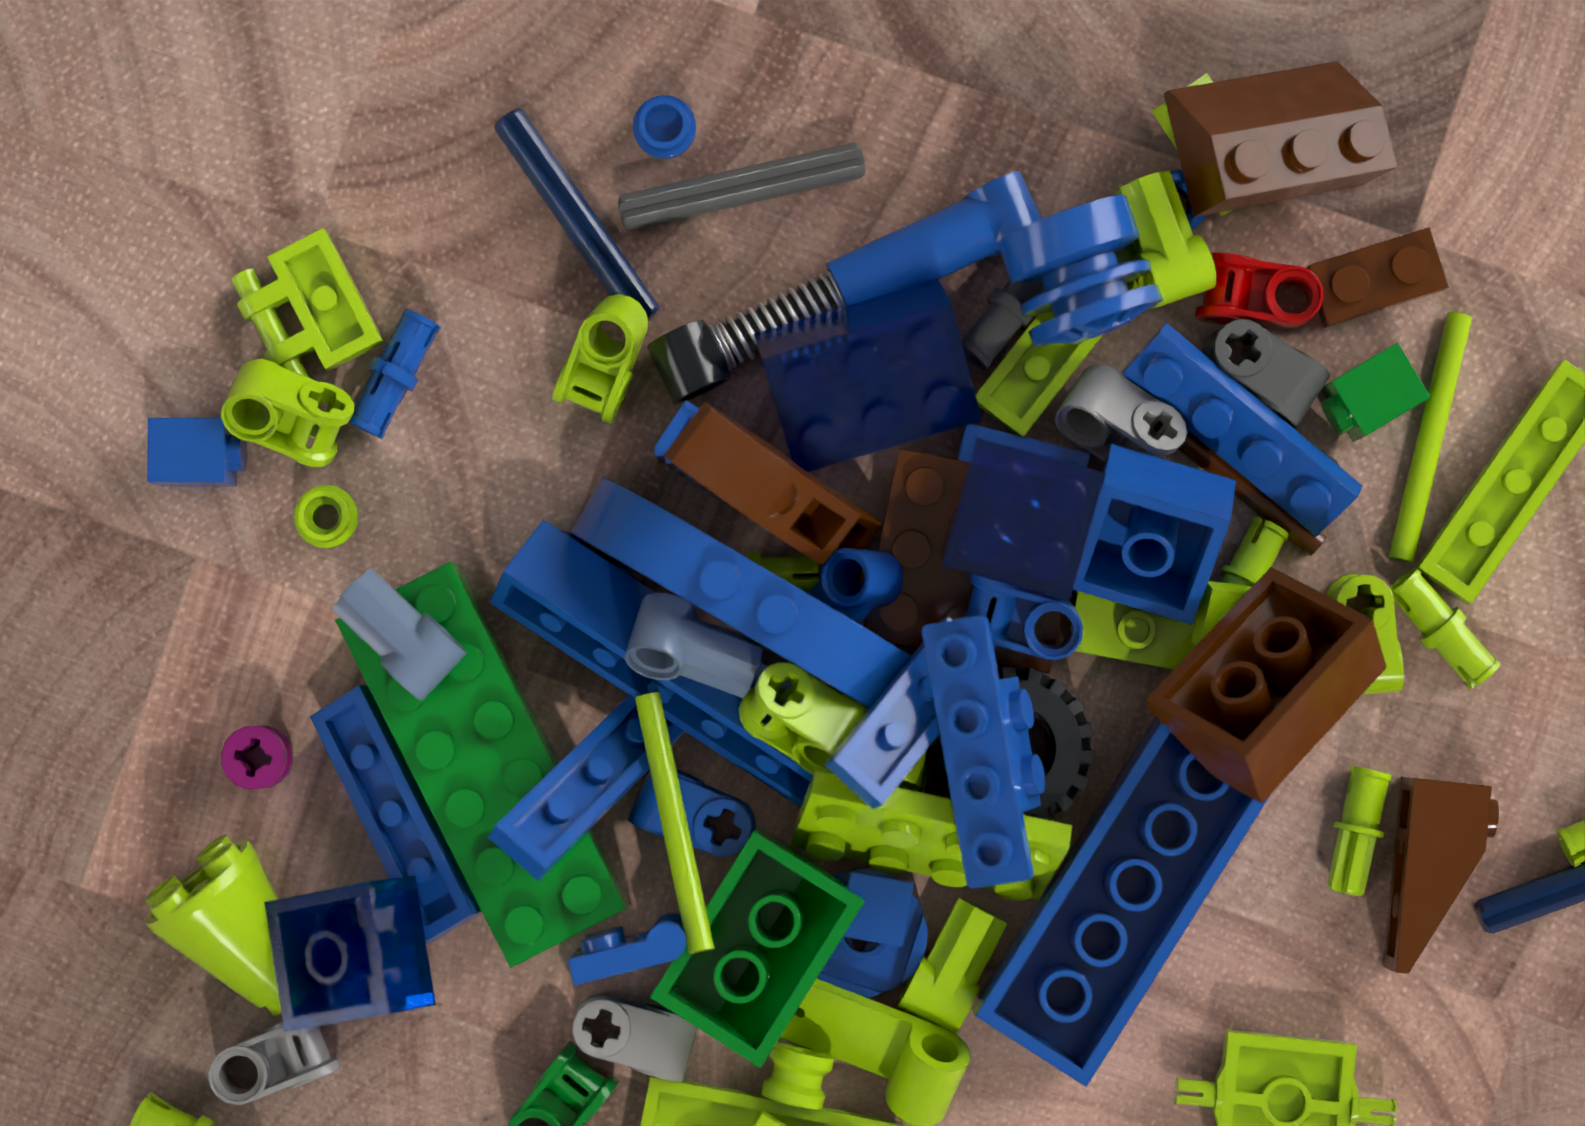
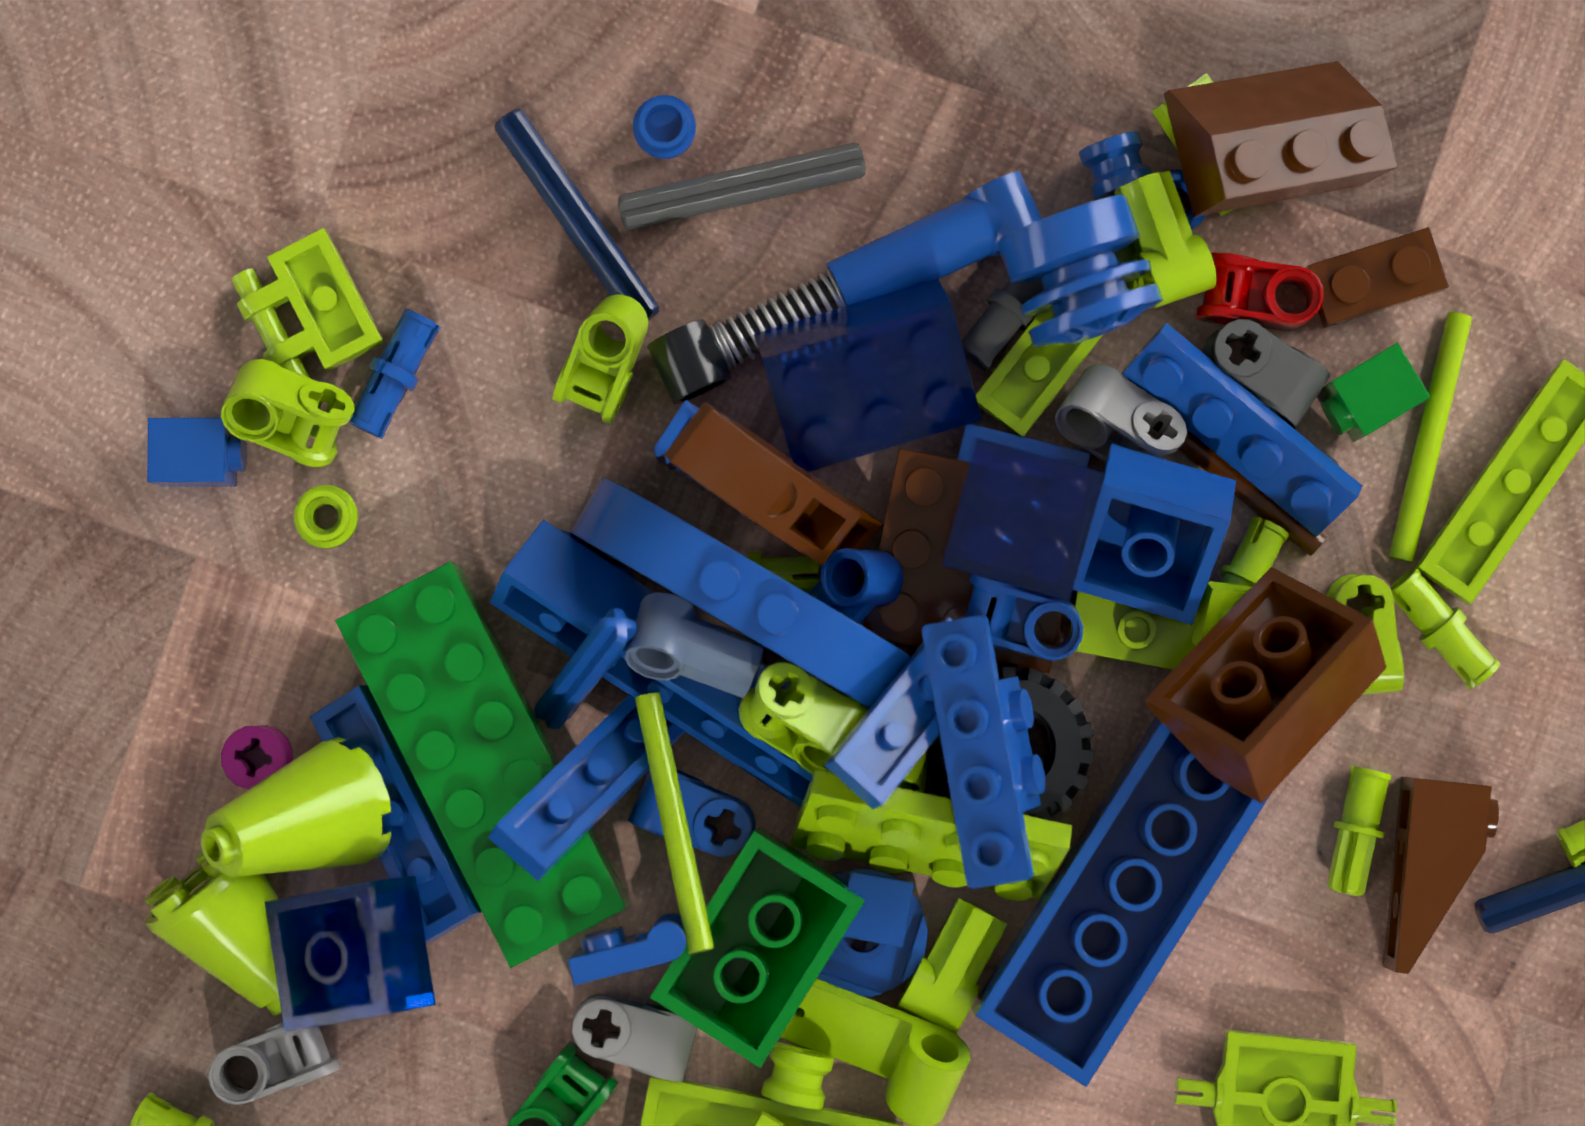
(303, 817): none -> lime cone
(410, 644): sand blue piece -> none
(585, 668): none -> blue axle
(1114, 163): none -> blue wheel

